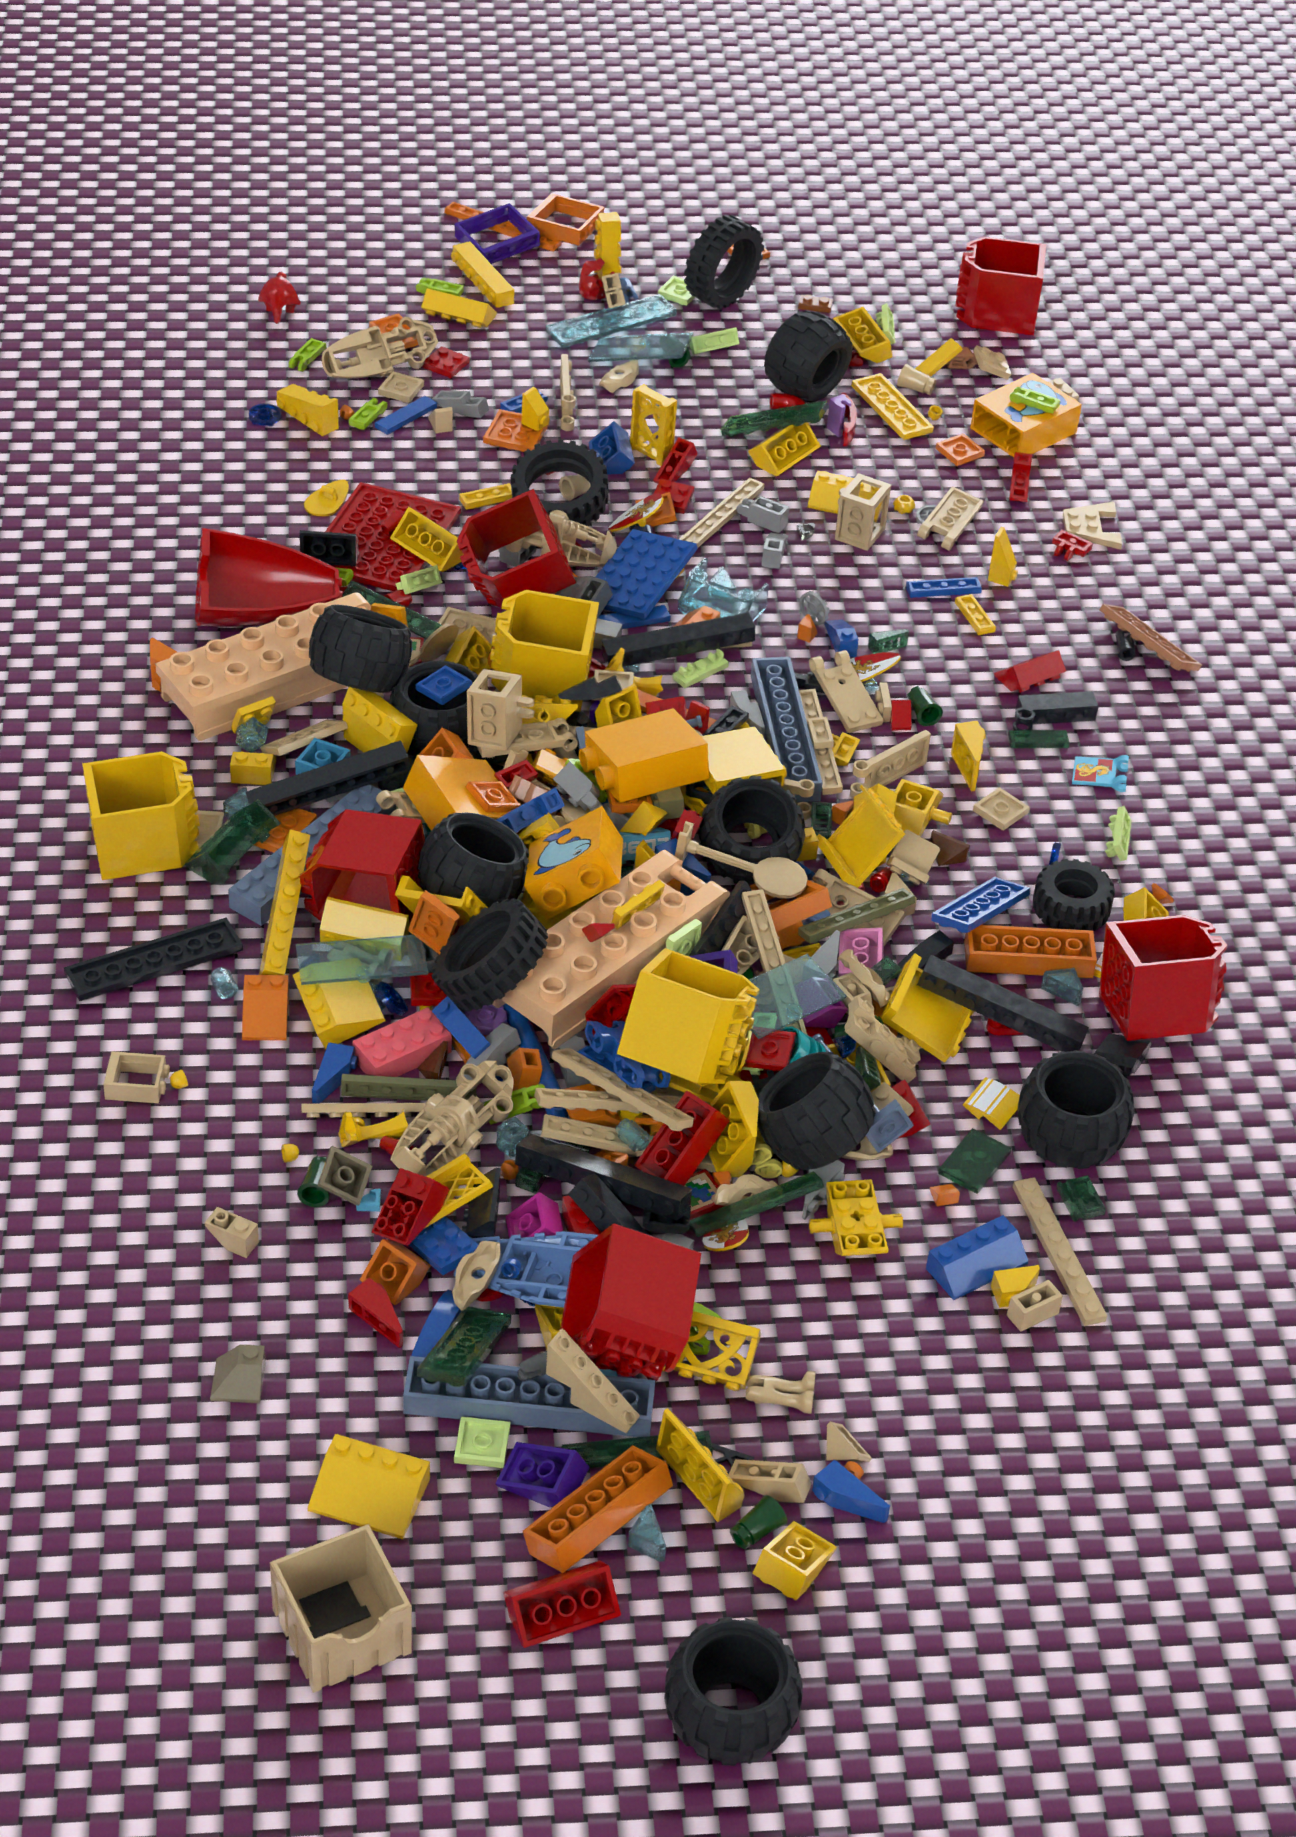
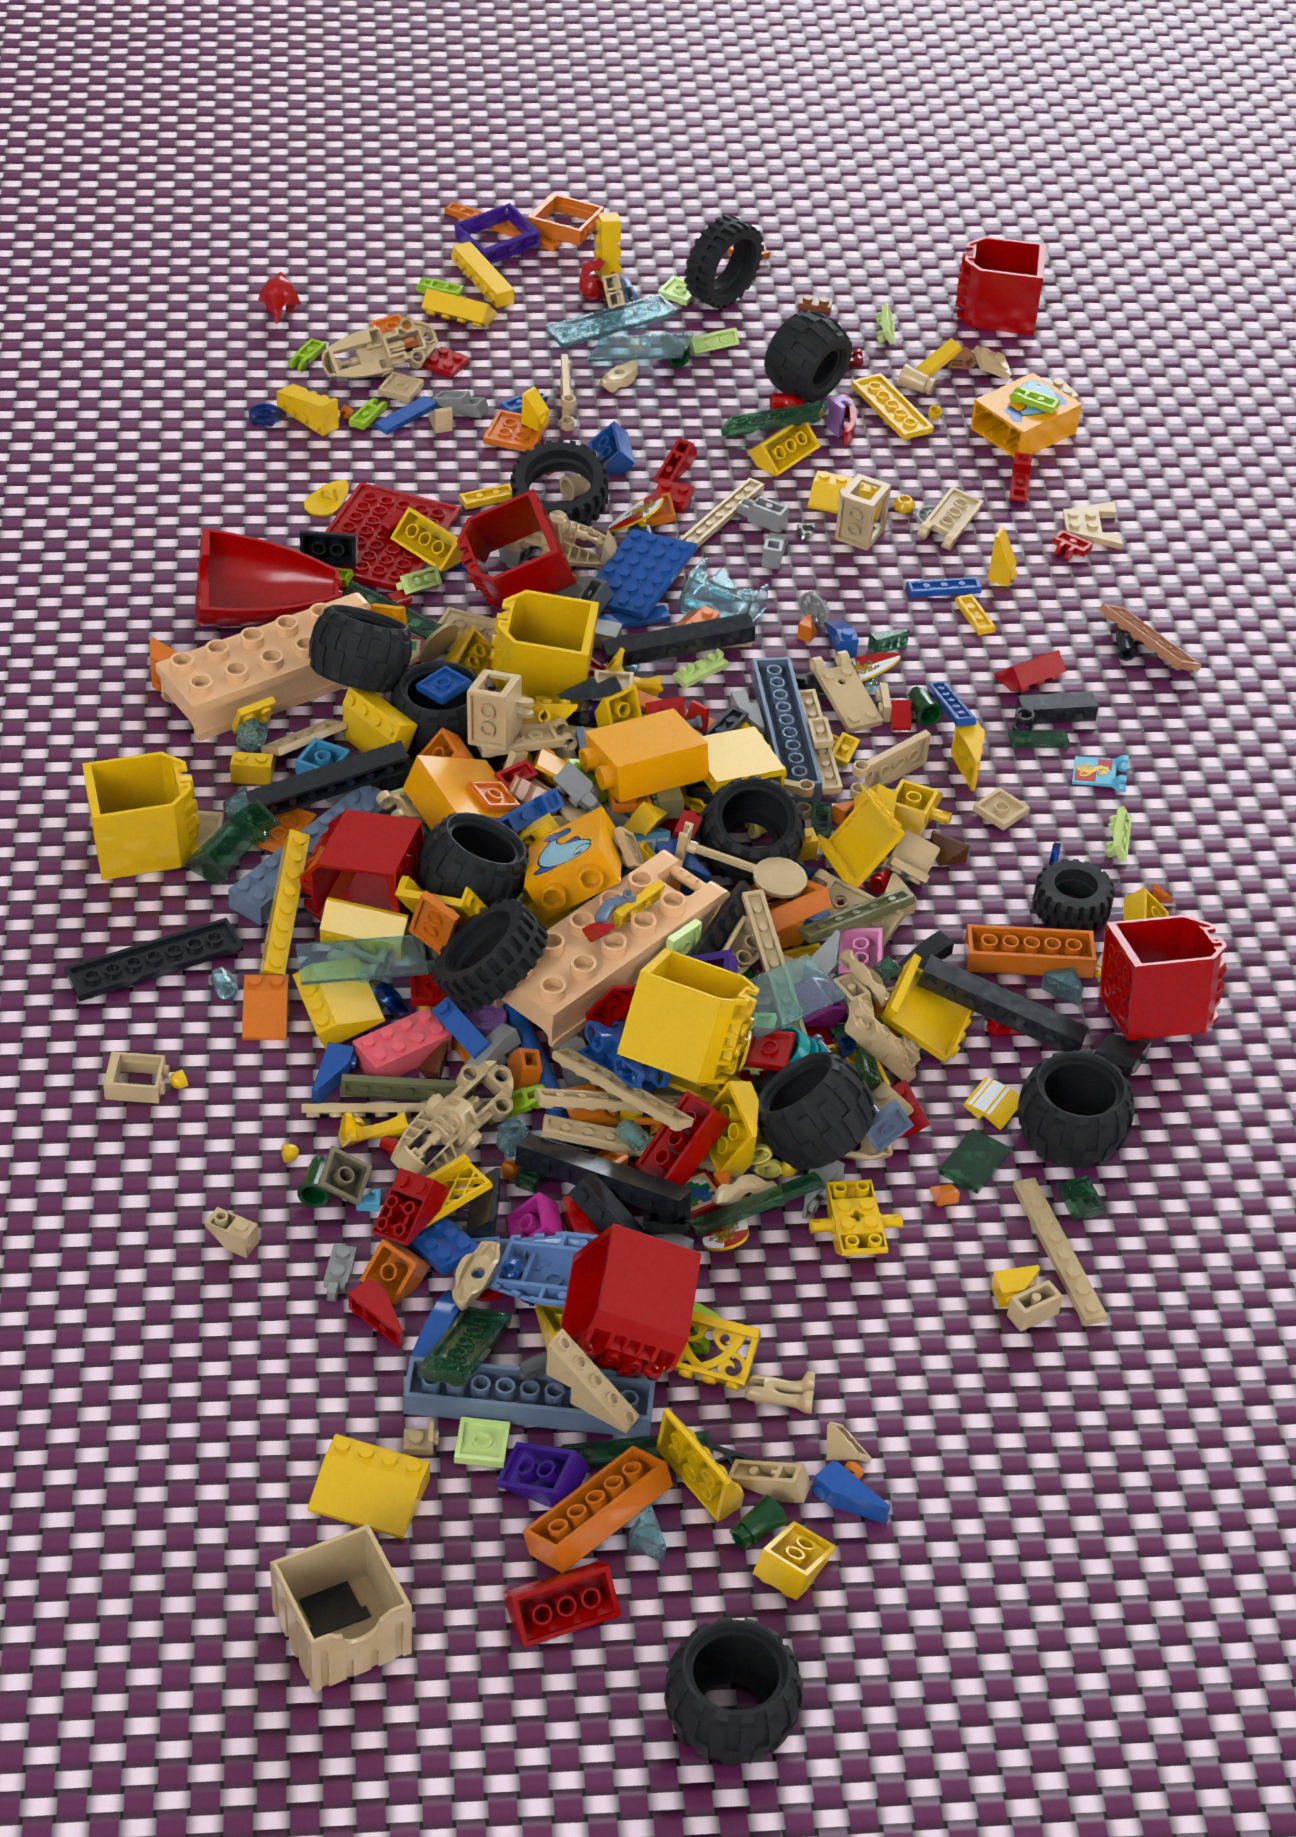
(239, 1375): dark tan slope -> none
(339, 1270): none -> light grey hinge
(420, 1440): none -> tan bracket
(609, 905): none -> sand blue arm
(629, 847): none -> tan plate
(664, 417): yellow fence -> none
(865, 335): yellow slope -> none
(951, 704): none -> blue tile
(960, 449): orange plate -> none
(974, 1256): blue slope -> none
(980, 904): blue plate -> none

